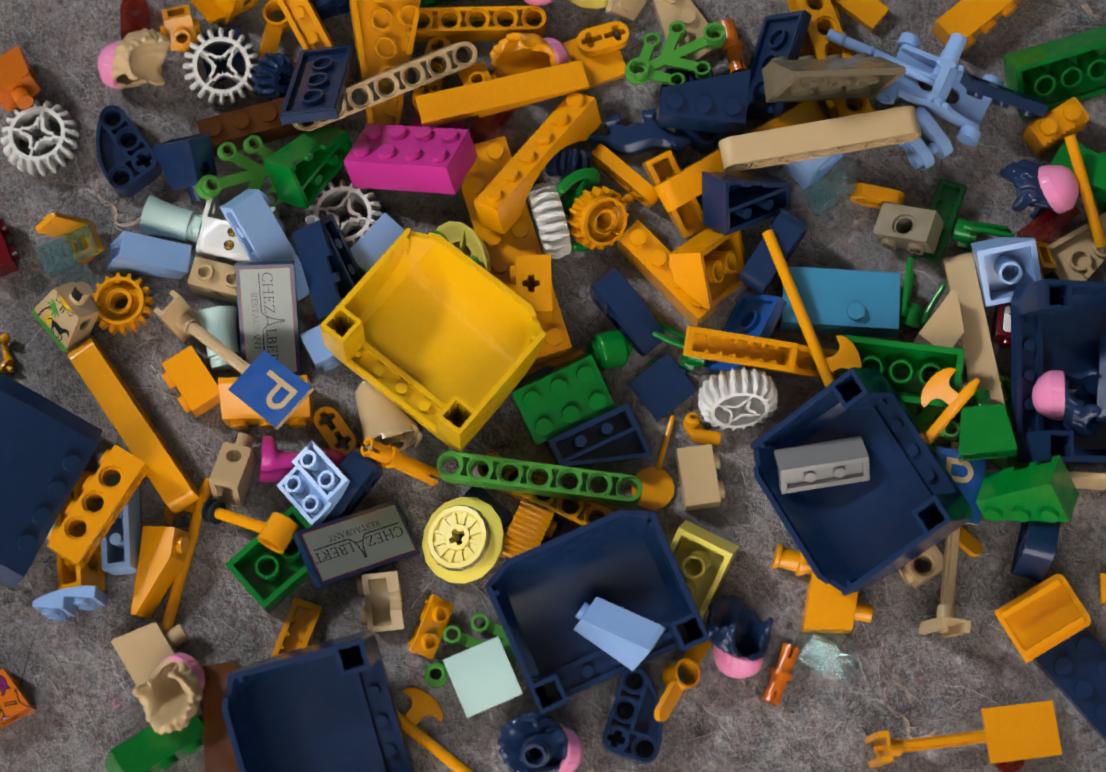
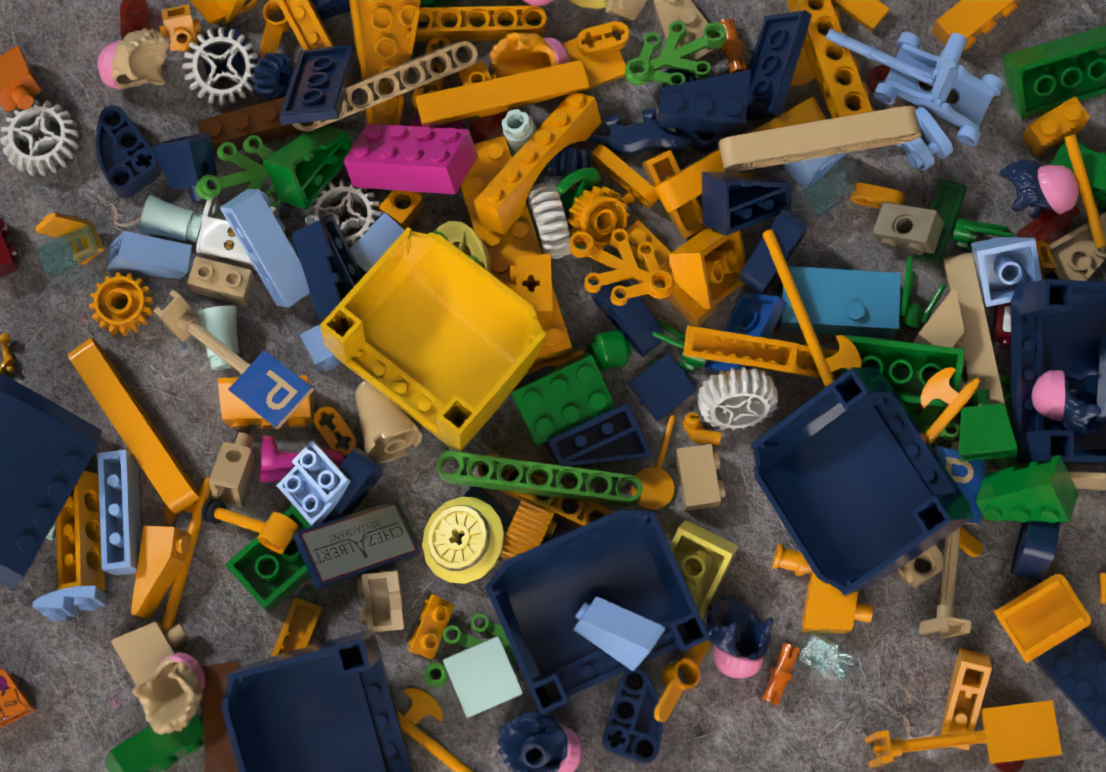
(67, 314): tan torso -> none
(80, 549): light orange brick -> none
(192, 380): light orange brick -> none
(269, 312): light grey tile -> none
(391, 458): light orange pin -> none
(402, 216): none -> light orange brick
(517, 129): none -> light aqua plant
(623, 268): none -> light orange plant
(822, 464): light grey panel -> none
(828, 78): dark tan slope -> none
(966, 692): none -> light orange slope
(1003, 96): dark blue plate -> none

